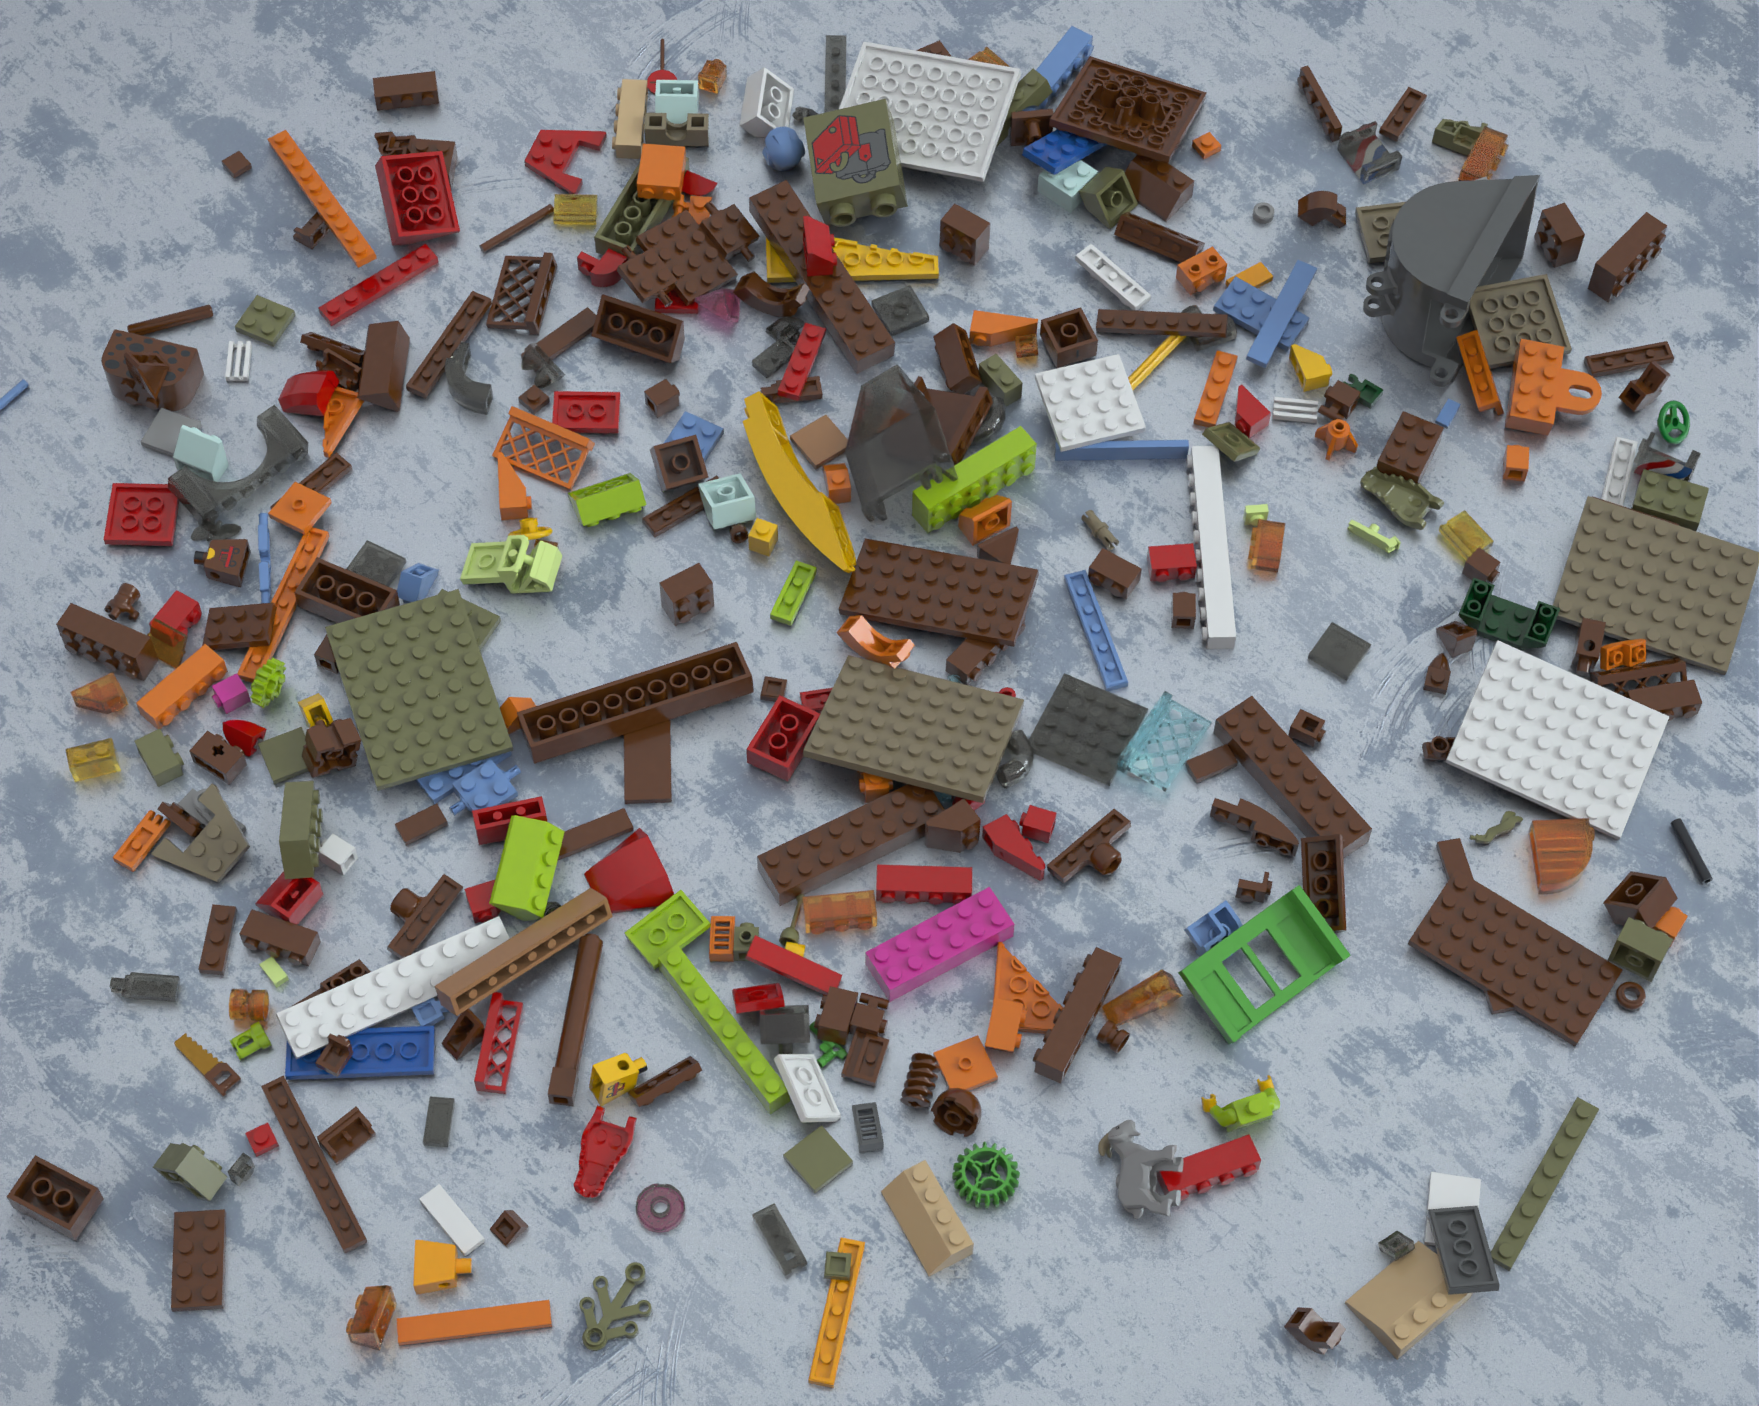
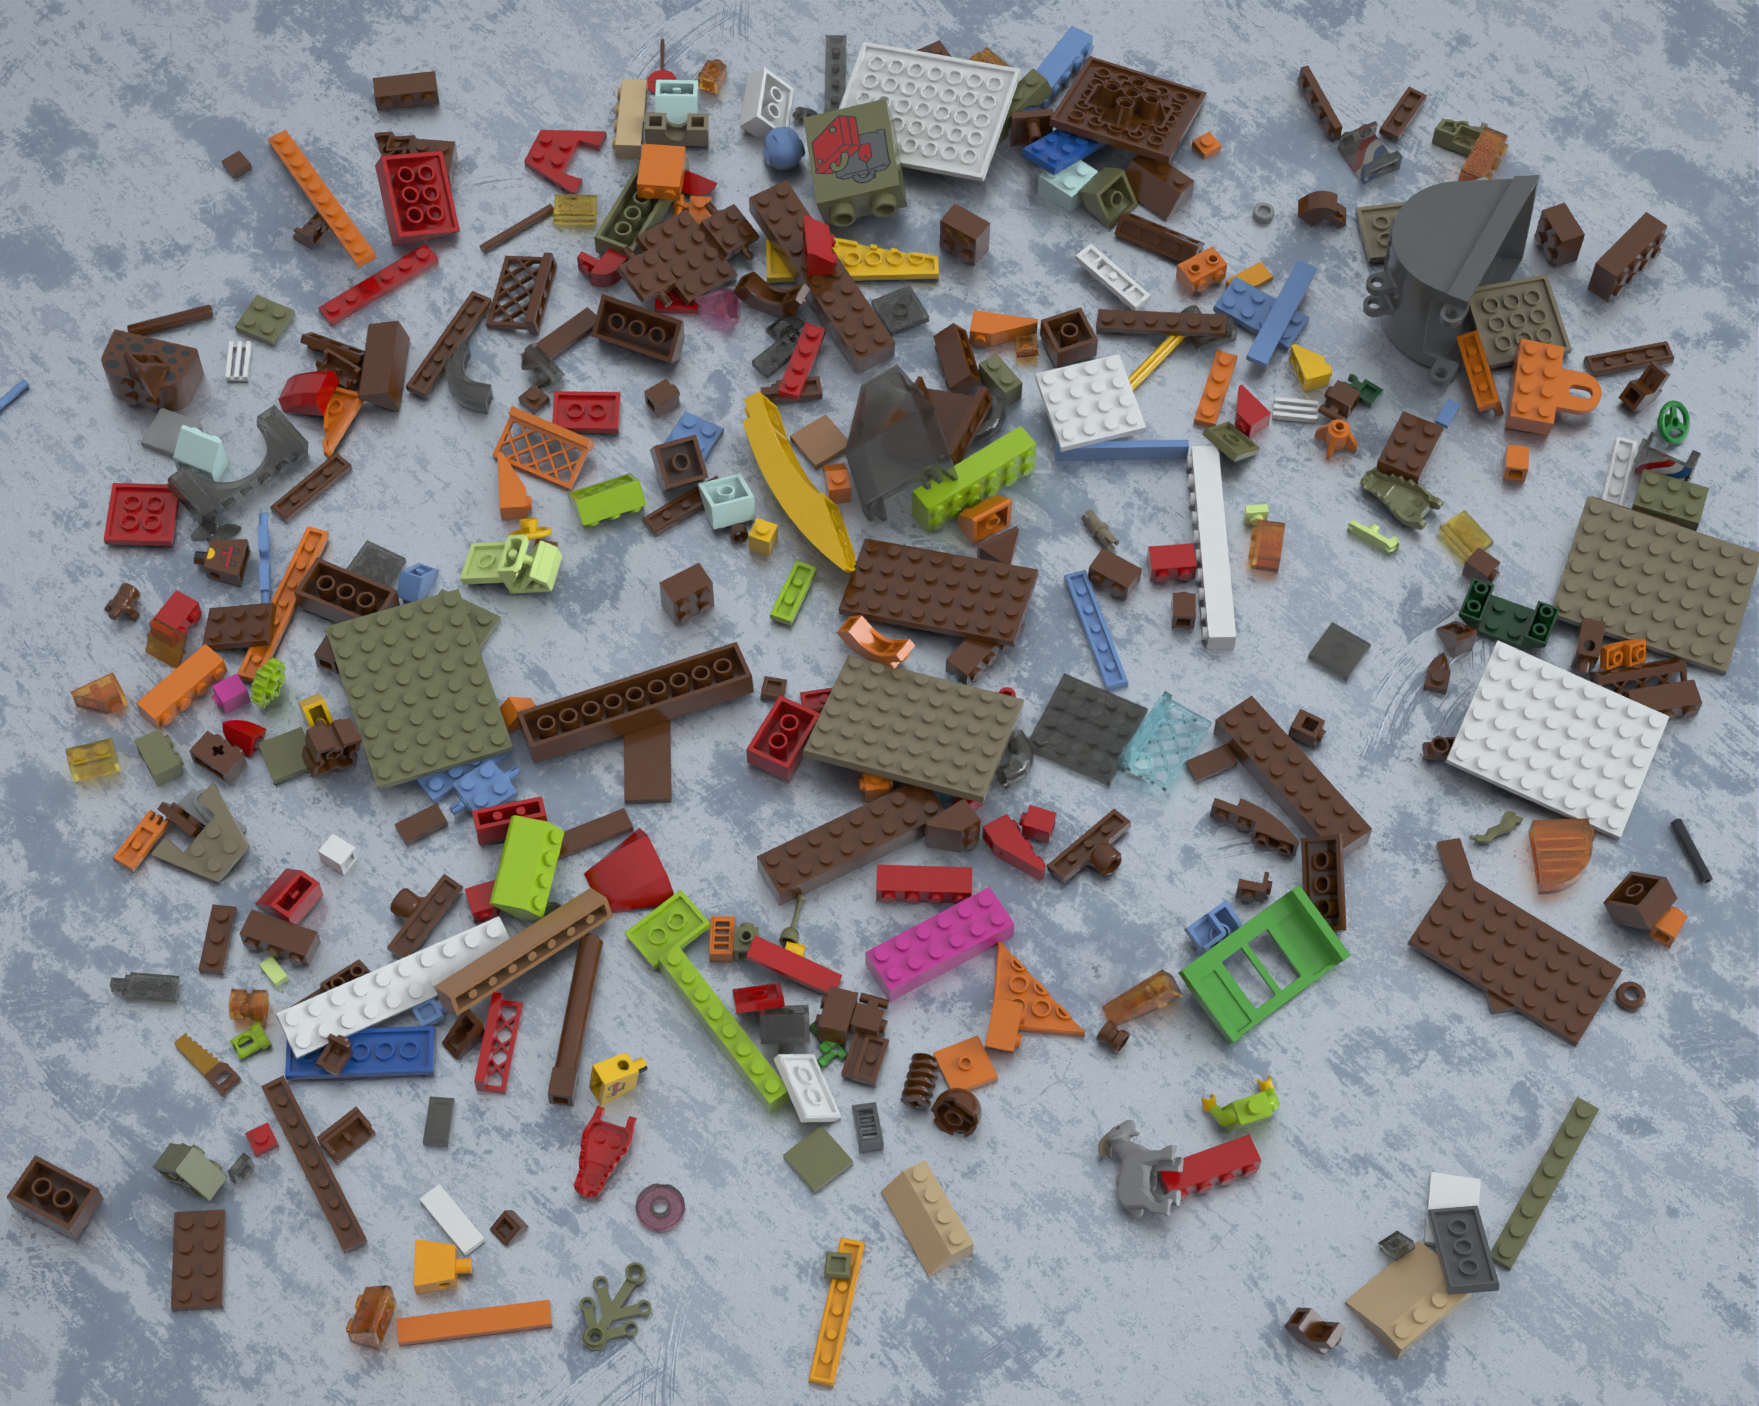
(107, 642): reddish brown brick -> none
(300, 508): orange plate -> none
(300, 829): olive brick -> none
(665, 1081): reddish brown plate -> none
(779, 1238): clear smoke plate -> none
(839, 912): clear orange brick -> none
(970, 1162): bright green gear -> none
(1077, 1015): reddish brown brick -> none
(1640, 949): olive brick -> none

